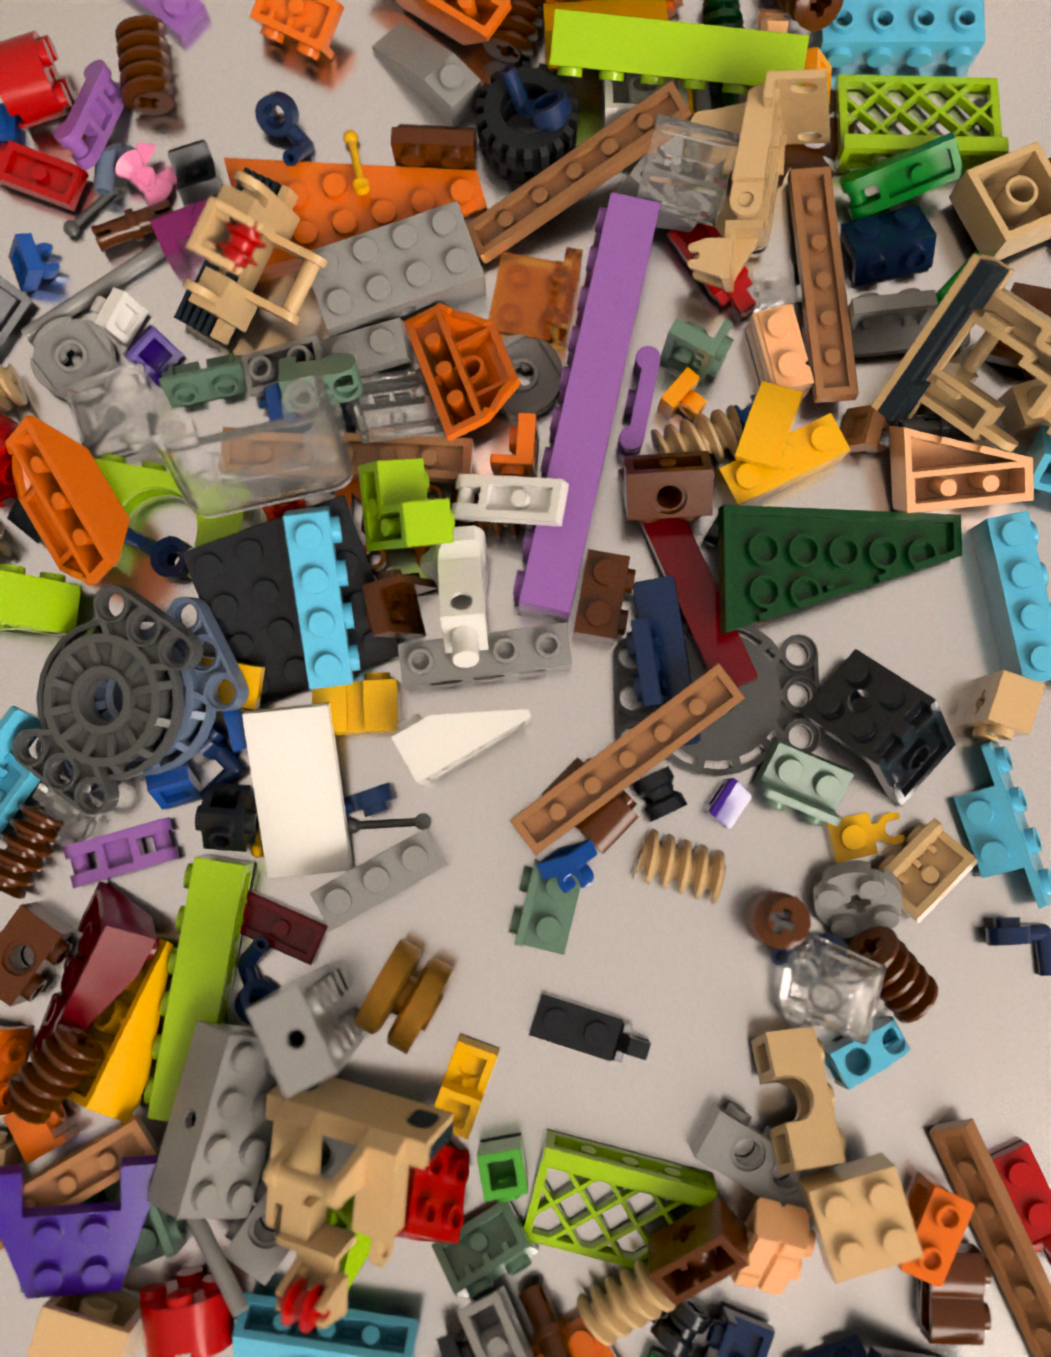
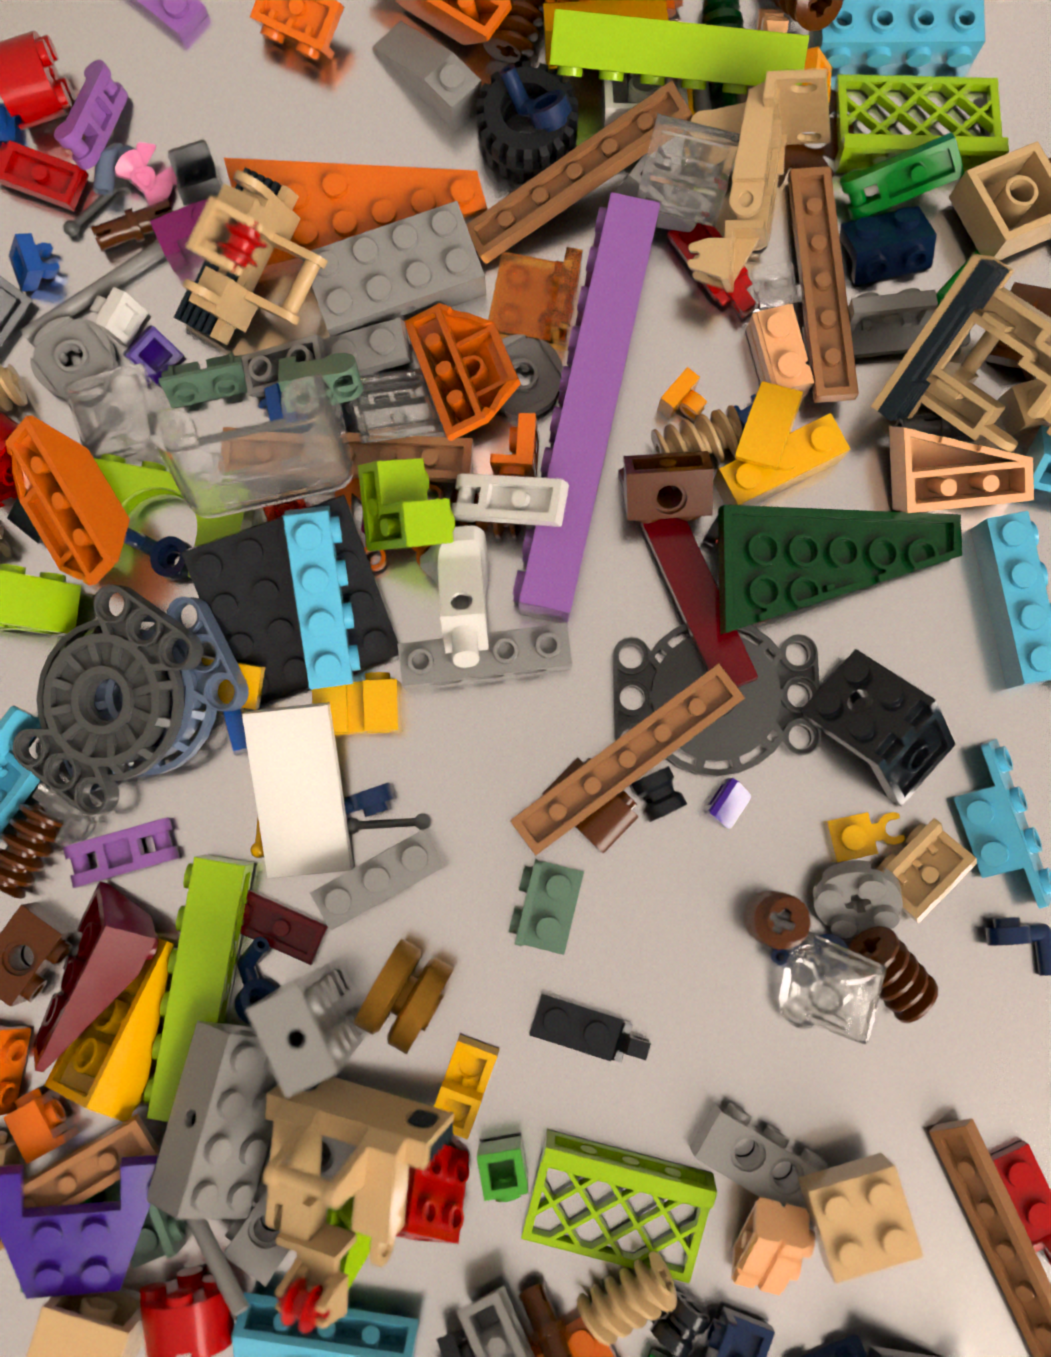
(53, 1073): reddish brown piece -> none
(144, 65): reddish brown piece -> none
(174, 787): blue tile -> none
(216, 749): dark blue plate -> none
(227, 817): black brick -> none
(277, 126): dark blue plate -> none
(360, 184): yellow hinge -> none
(393, 604): reddish brown bracket -> none
(434, 146): reddish brown bracket -> none
(446, 740): white slope -> none
(486, 1250): sand green bracket -> none
(568, 862): blue tile -> none
(601, 597): reddish brown brick -> none
(639, 401): medium lavender plate -> none
(659, 644): dark blue bracket -> none
(681, 865): tan piece -> none
(691, 347): sand green bracket -> none
(697, 1251): reddish brown brick -> none
(802, 782): bracket -> none
(813, 1137): tan arch -> none
(855, 1062): medium azure leg -> none
(863, 429): medium nougat tile -> none
(939, 1224): orange bracket -> none
(957, 1309): reddish brown brick -> none
(1002, 706): tan brick -> none

